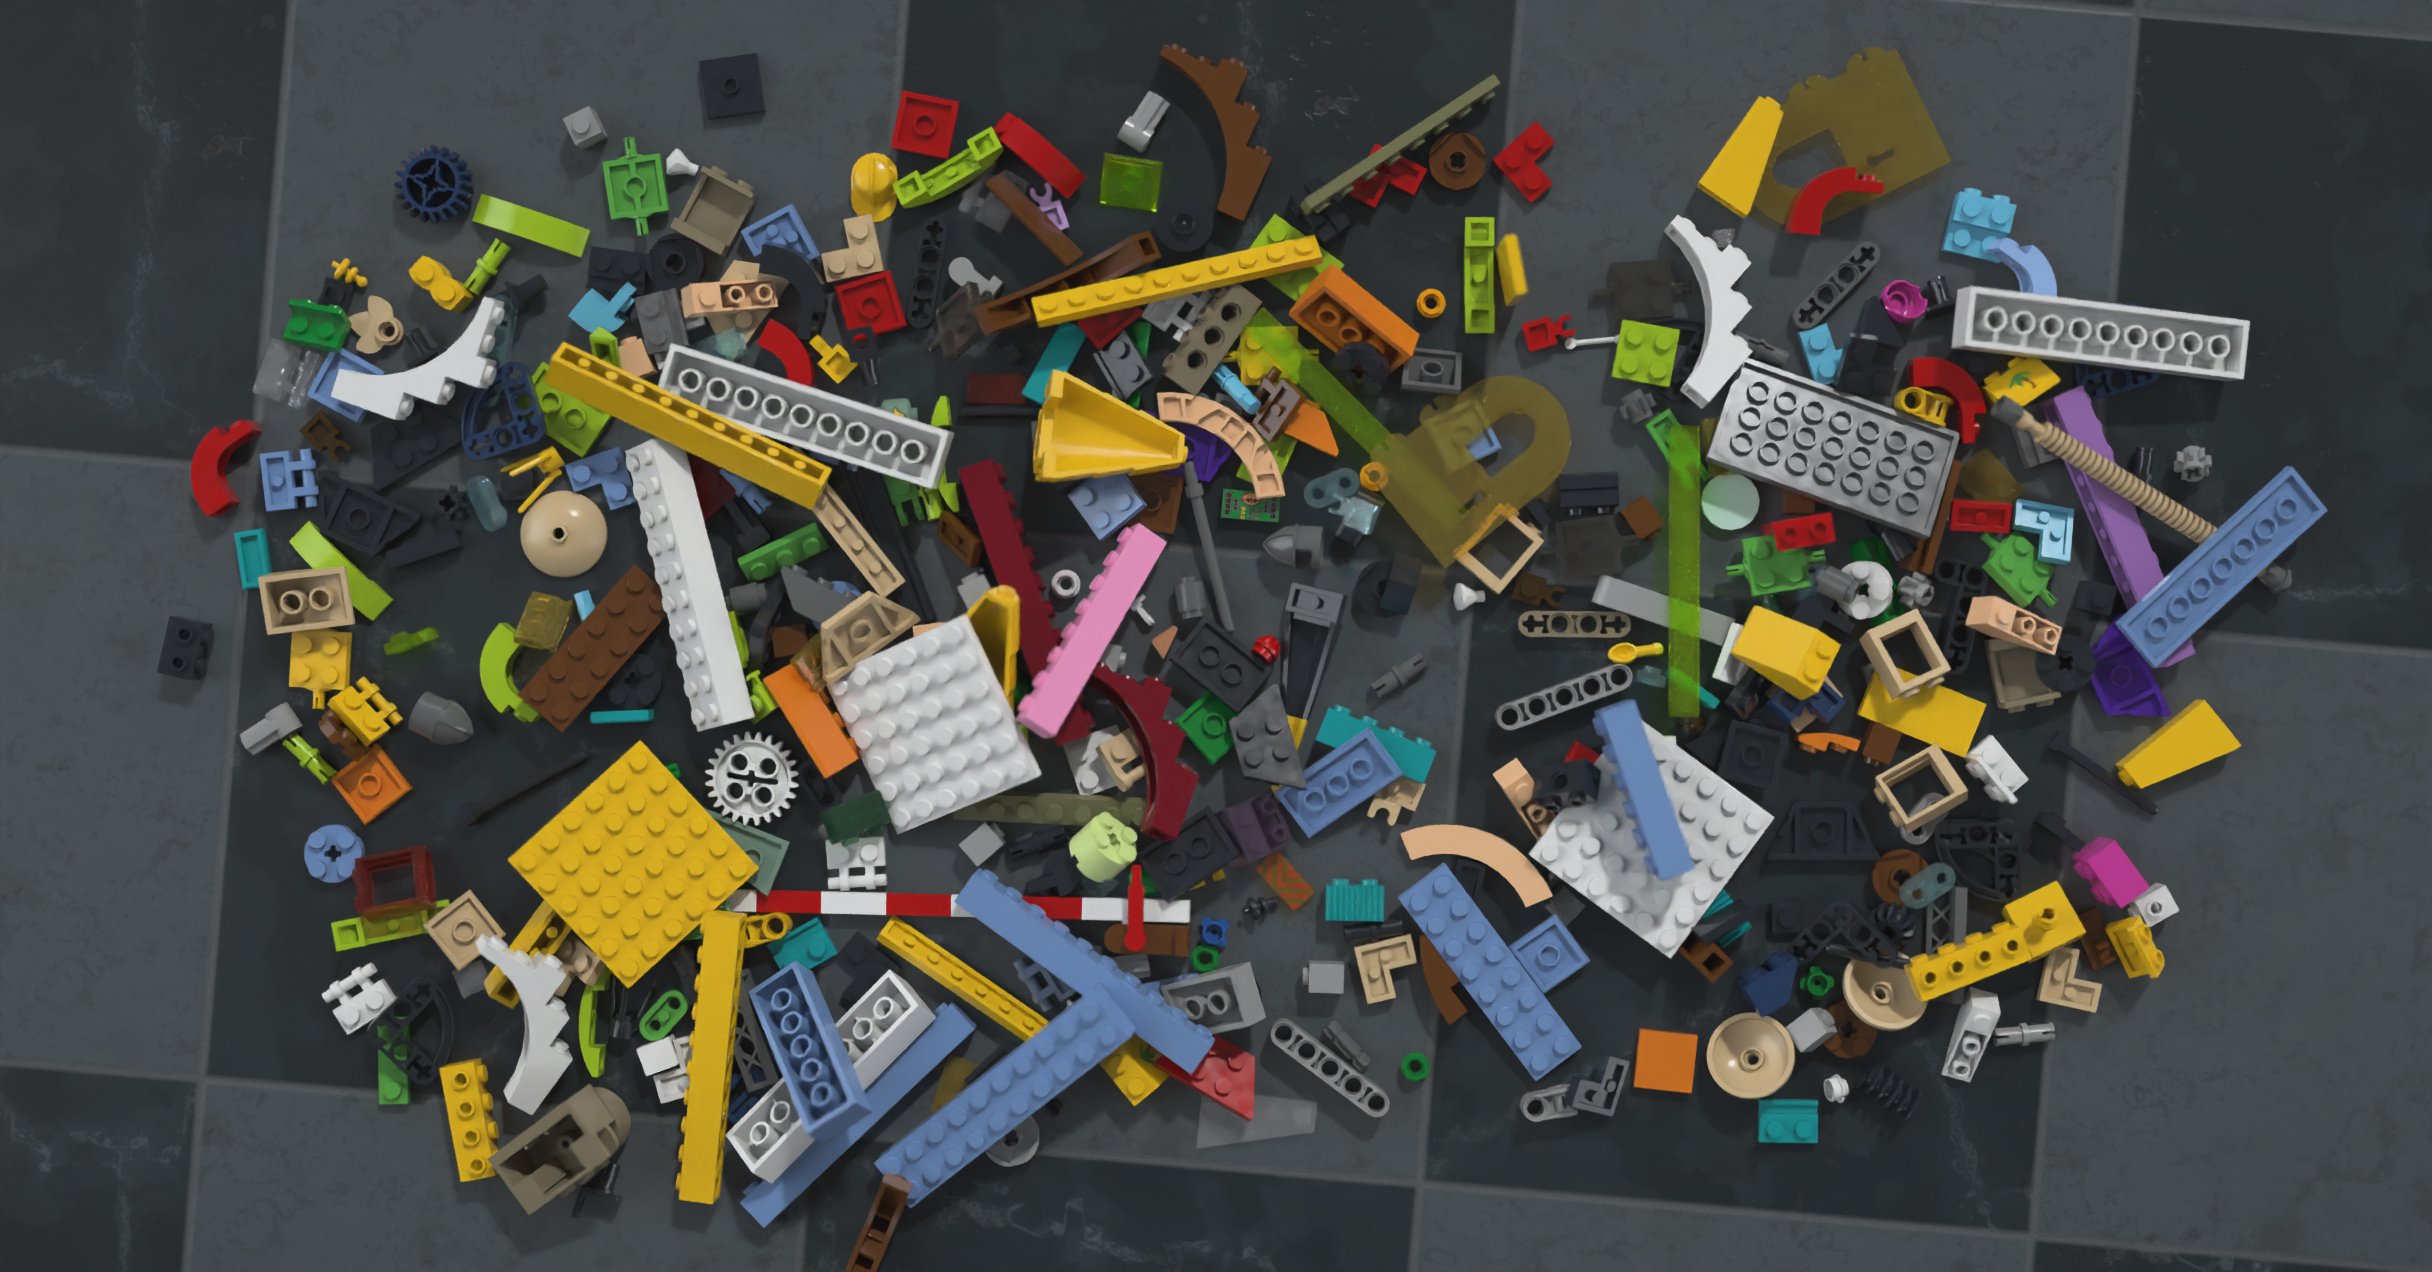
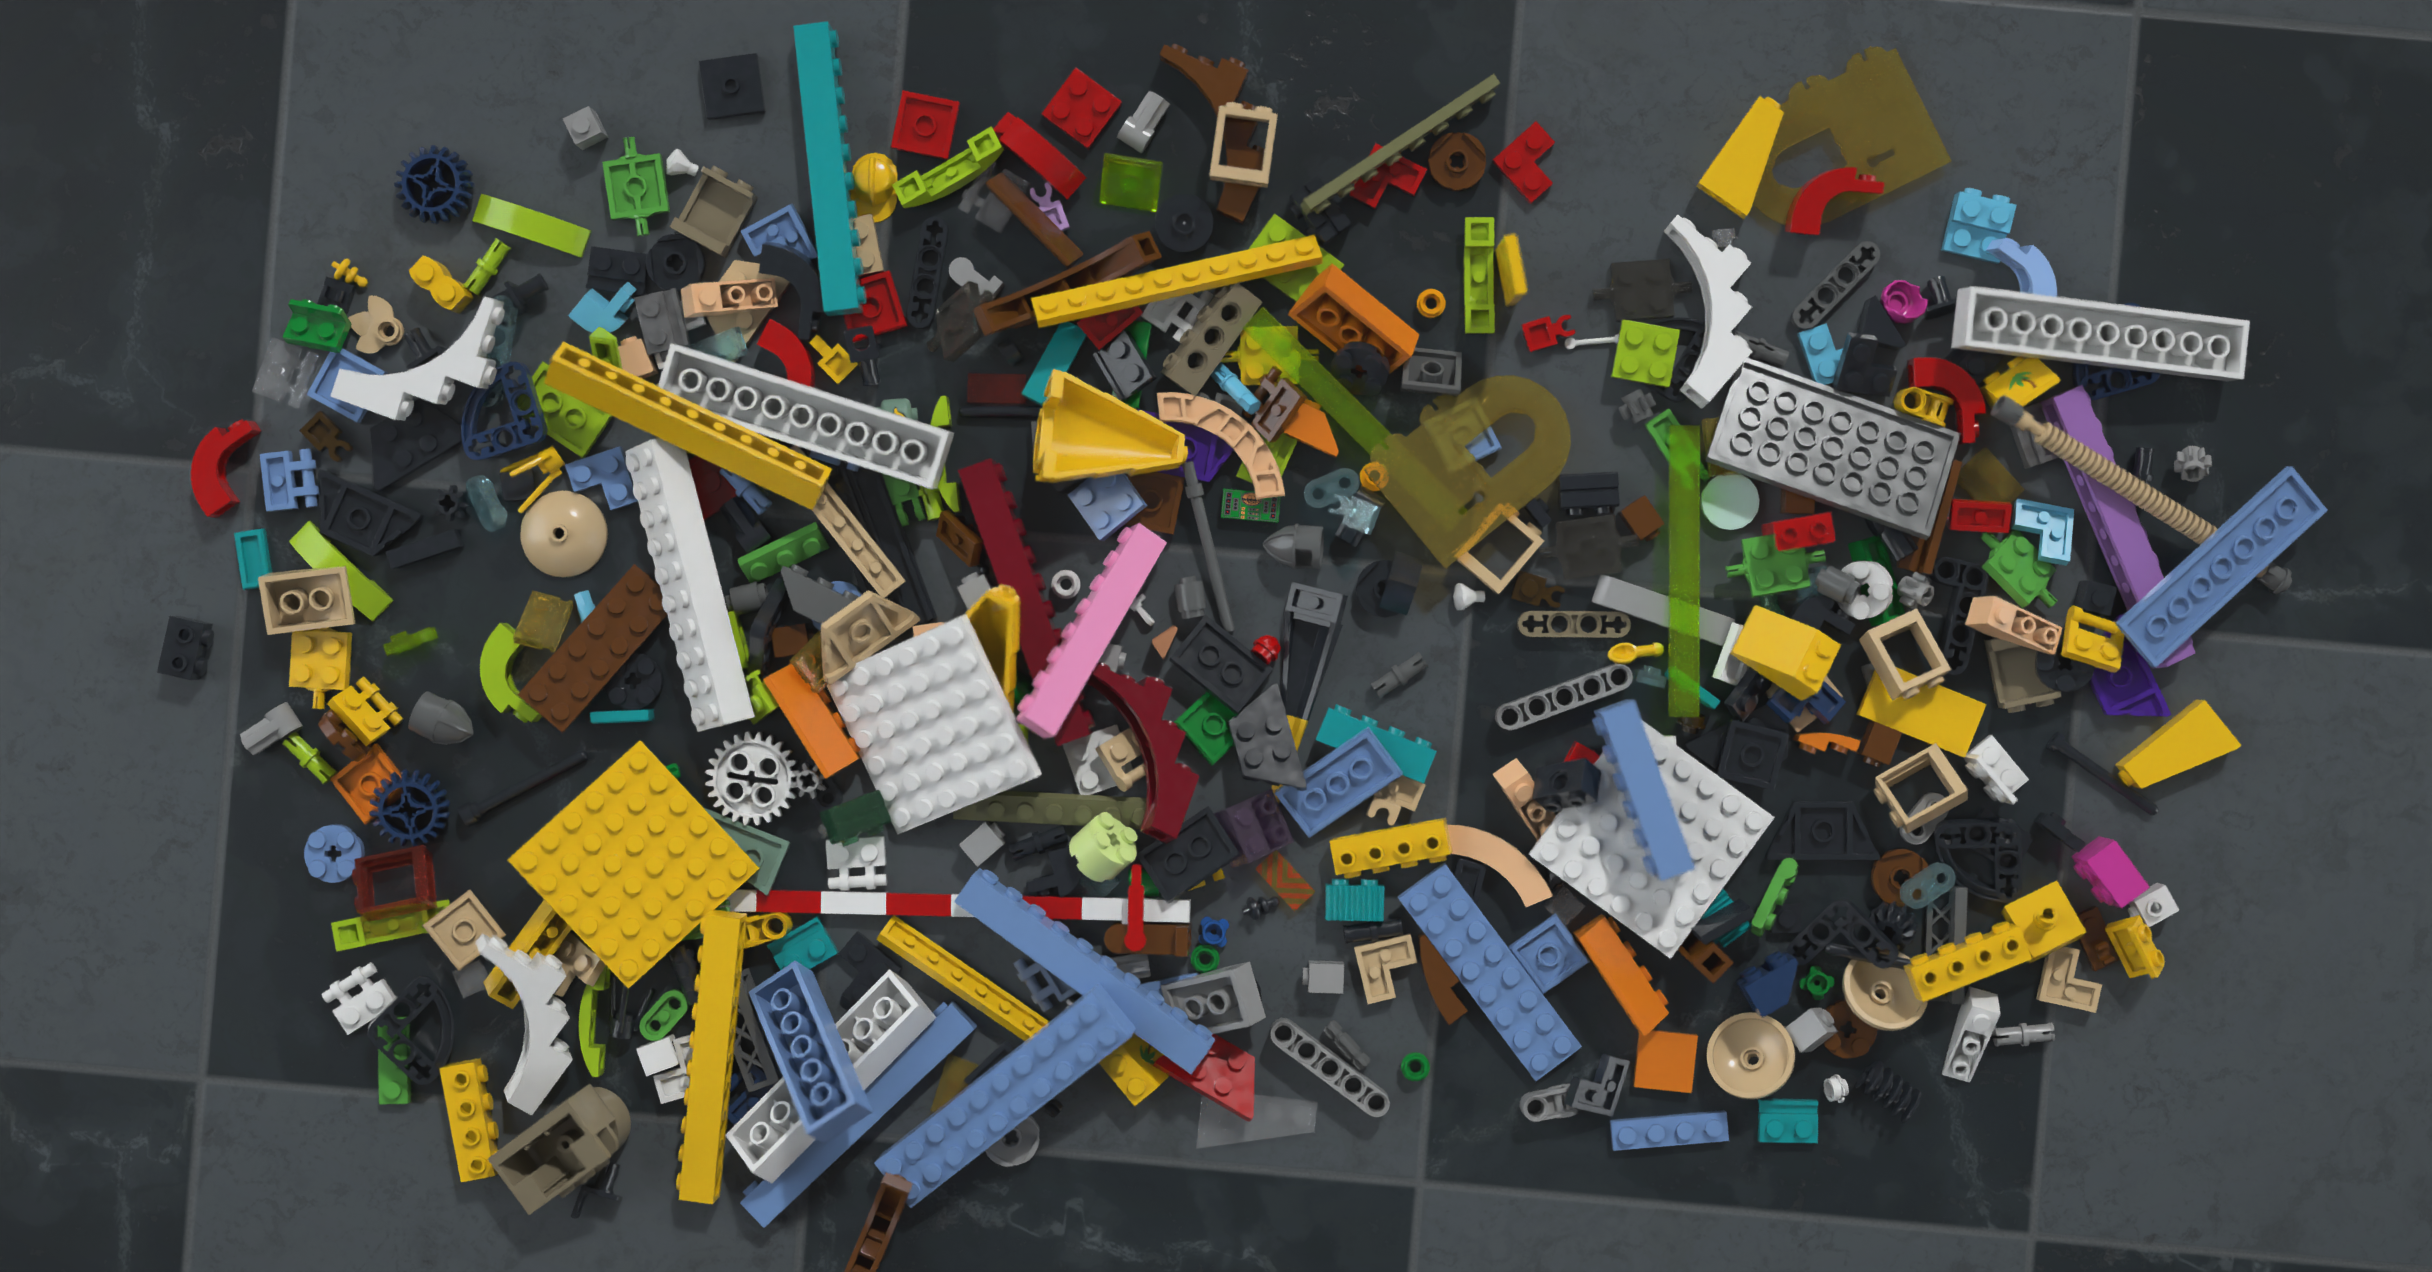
(410, 821): none -> dark blue gear
(801, 782): none -> light grey gear
(828, 169): none -> teal brick
(1082, 108): none -> red plate
(1236, 174): none -> tan window
(1391, 846): none -> yellow brick
(1621, 973): none -> orange slope
(1669, 1130): none -> medium blue plate
(1775, 894): none -> bright green hinge
(2091, 647): none -> yellow plate

